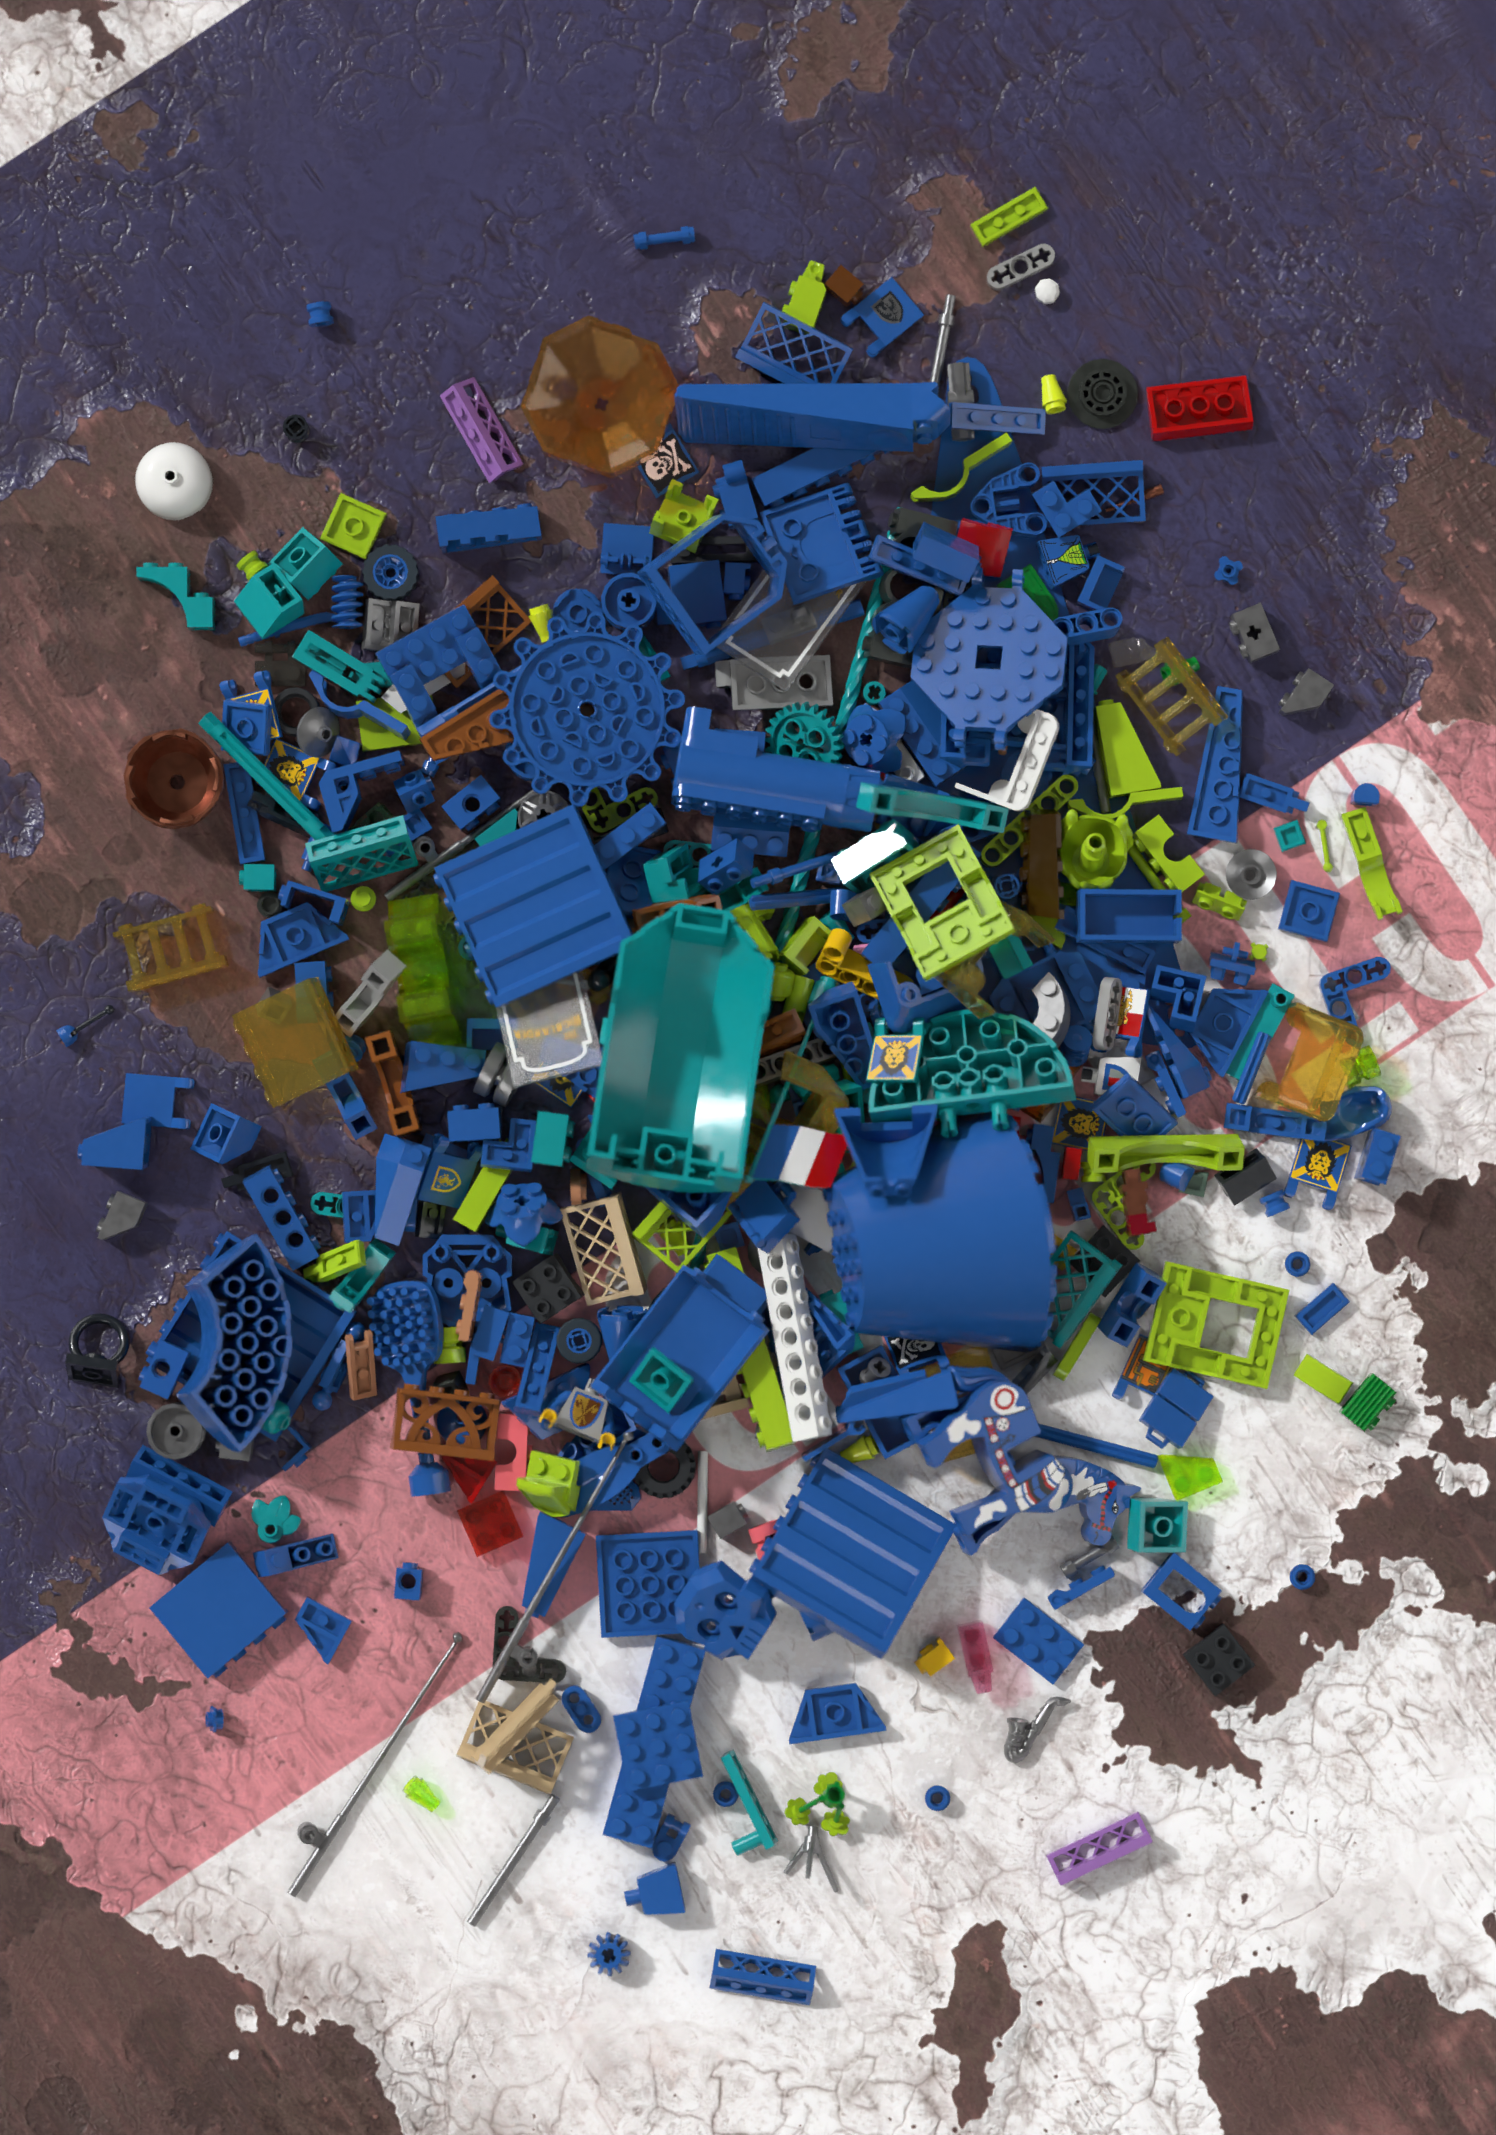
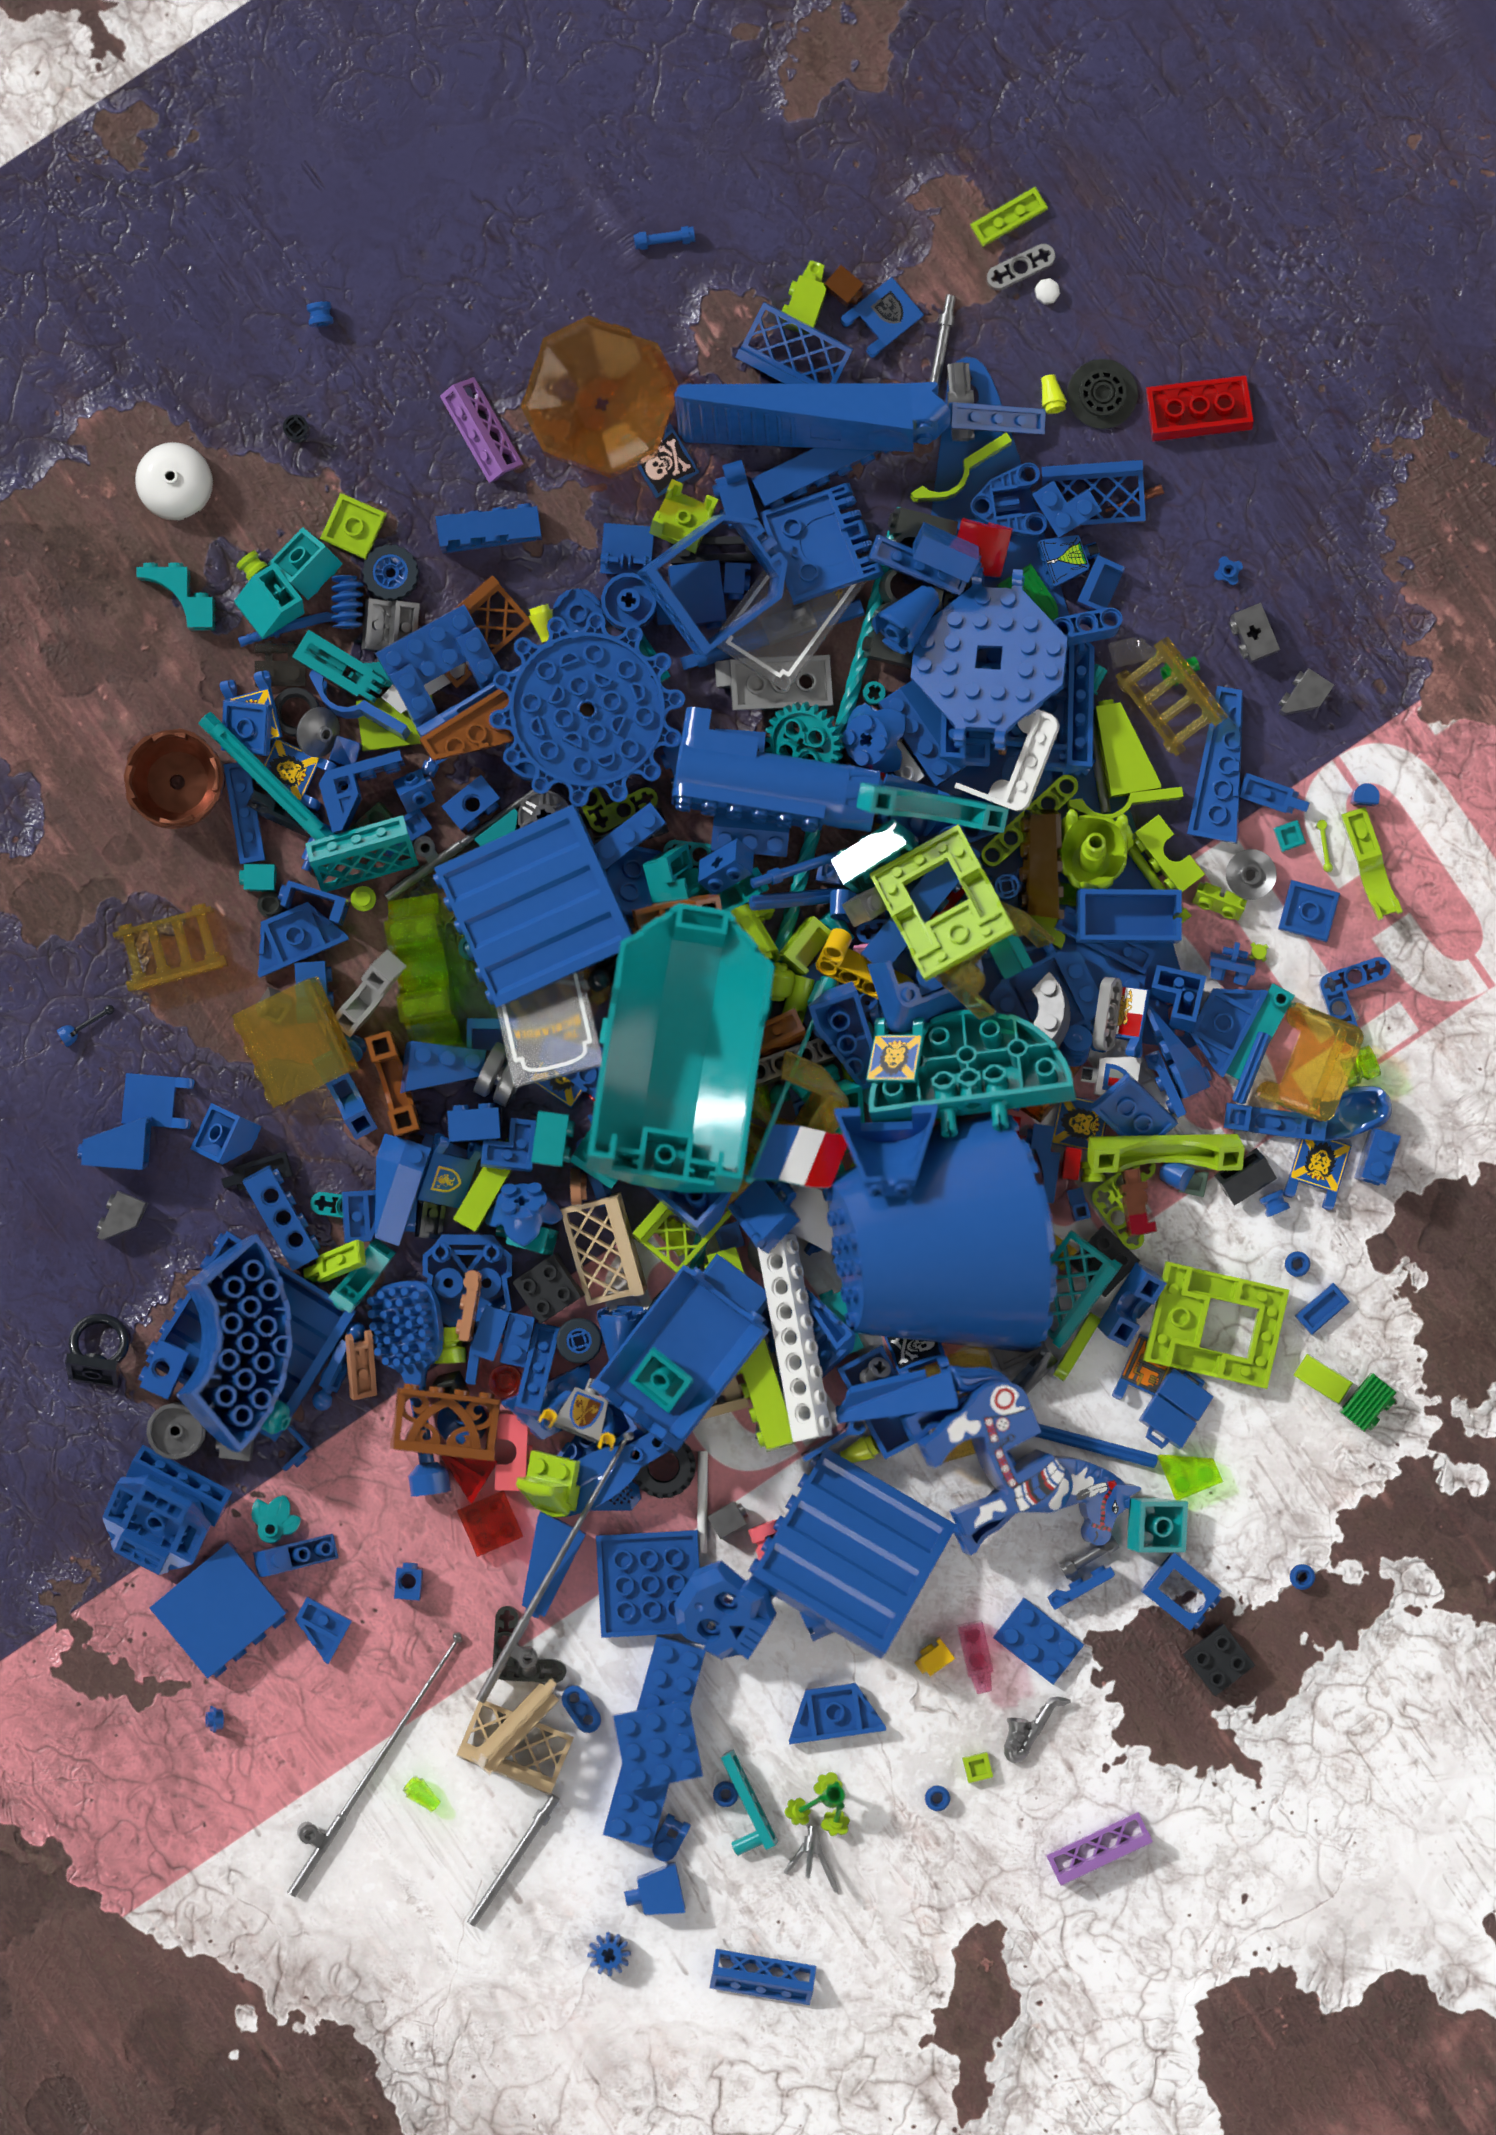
(977, 1767): none -> lime tile

